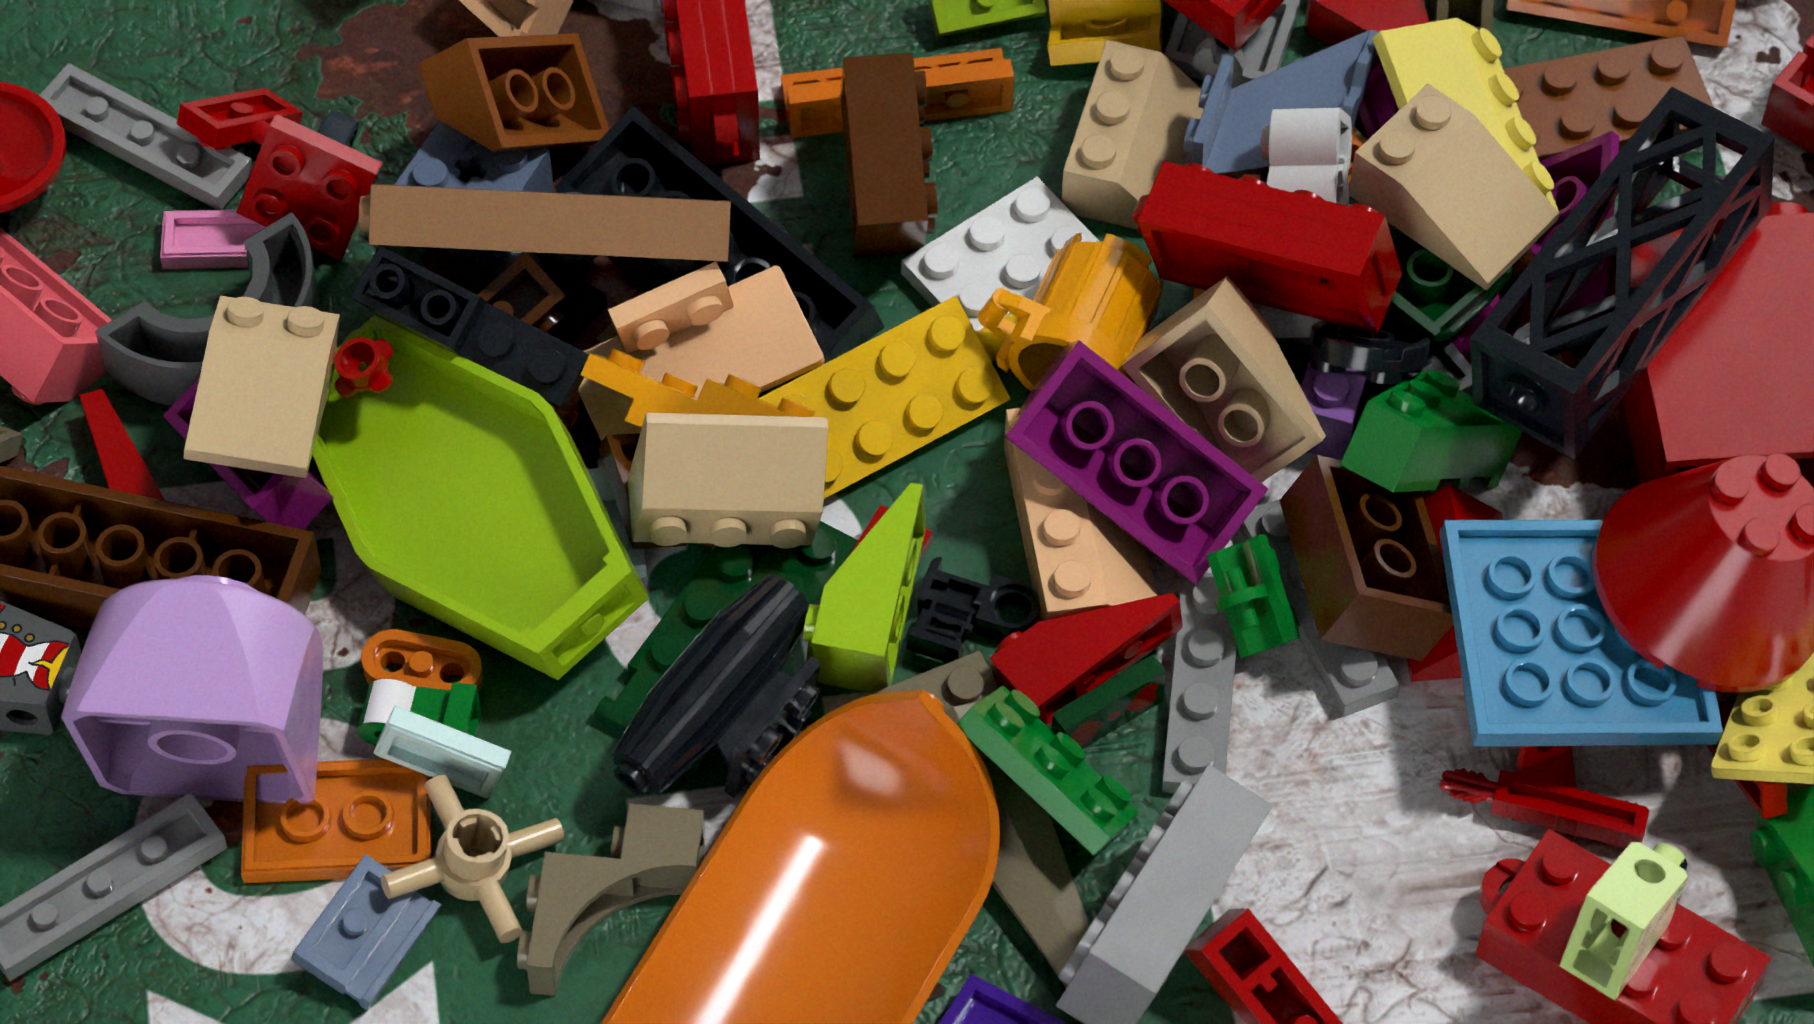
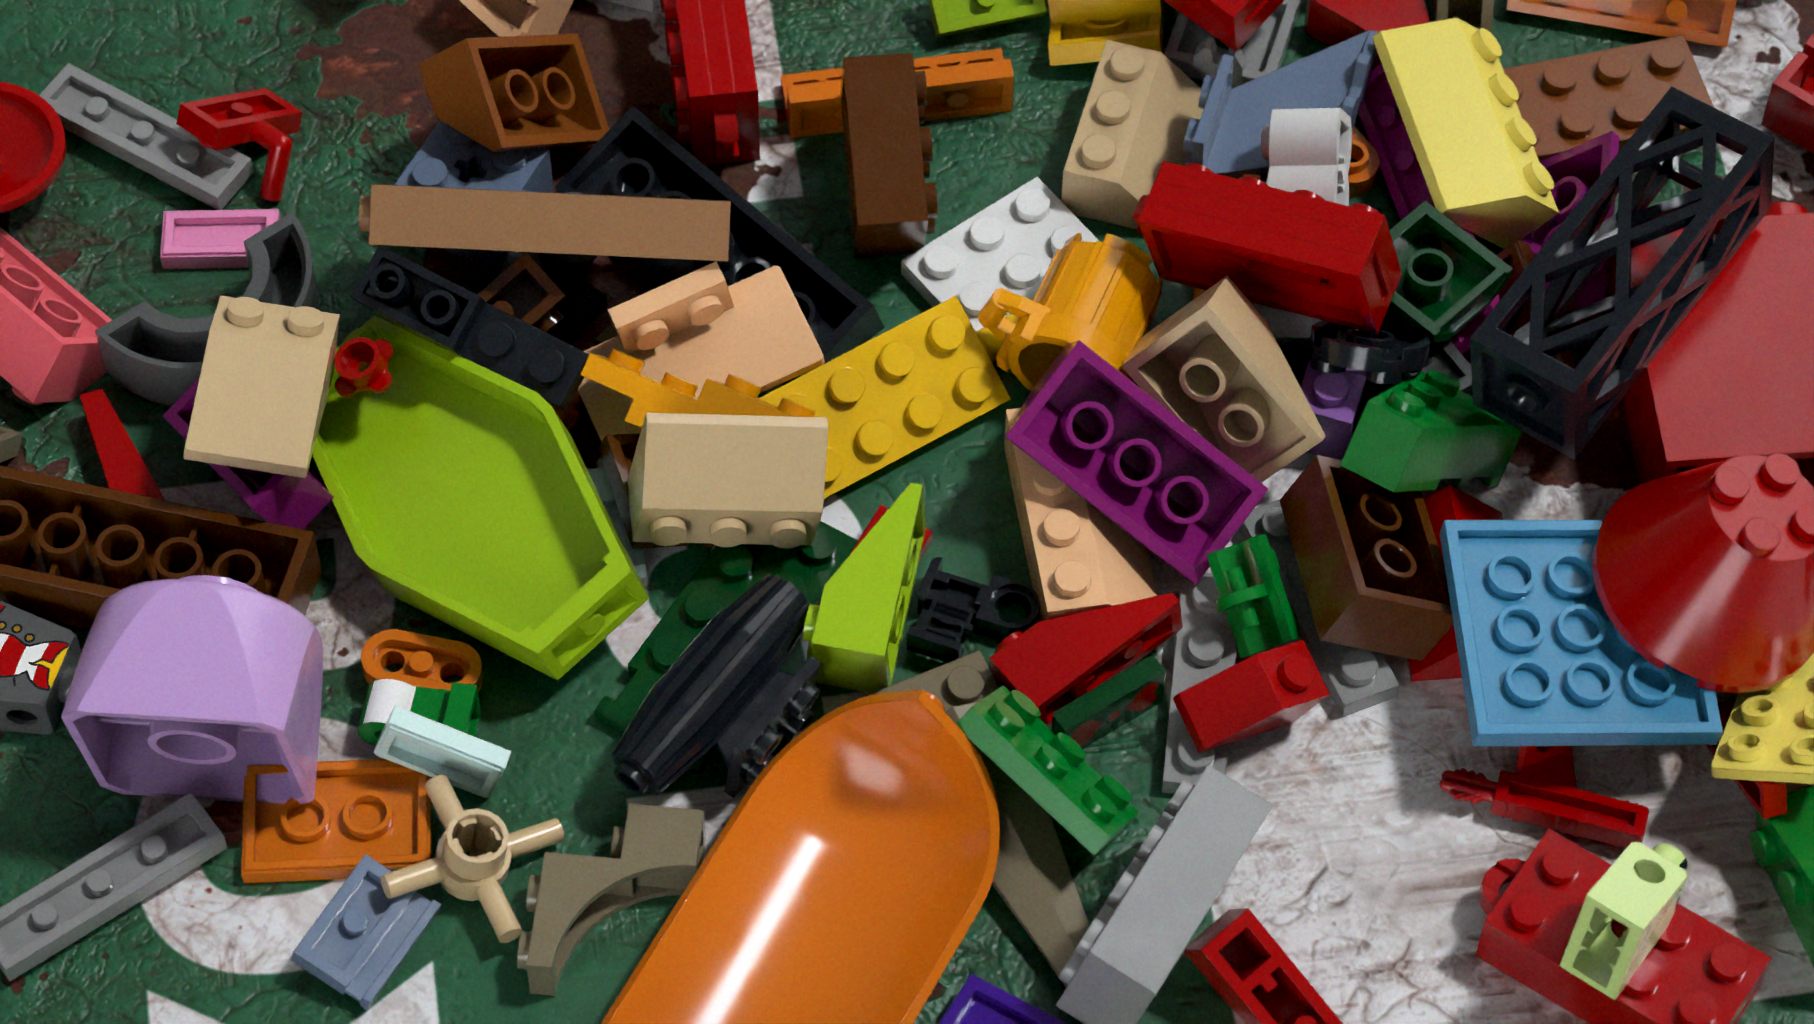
(313, 178): red plate -> none
(1252, 697): none -> red slope
(1451, 187): tan slope -> none

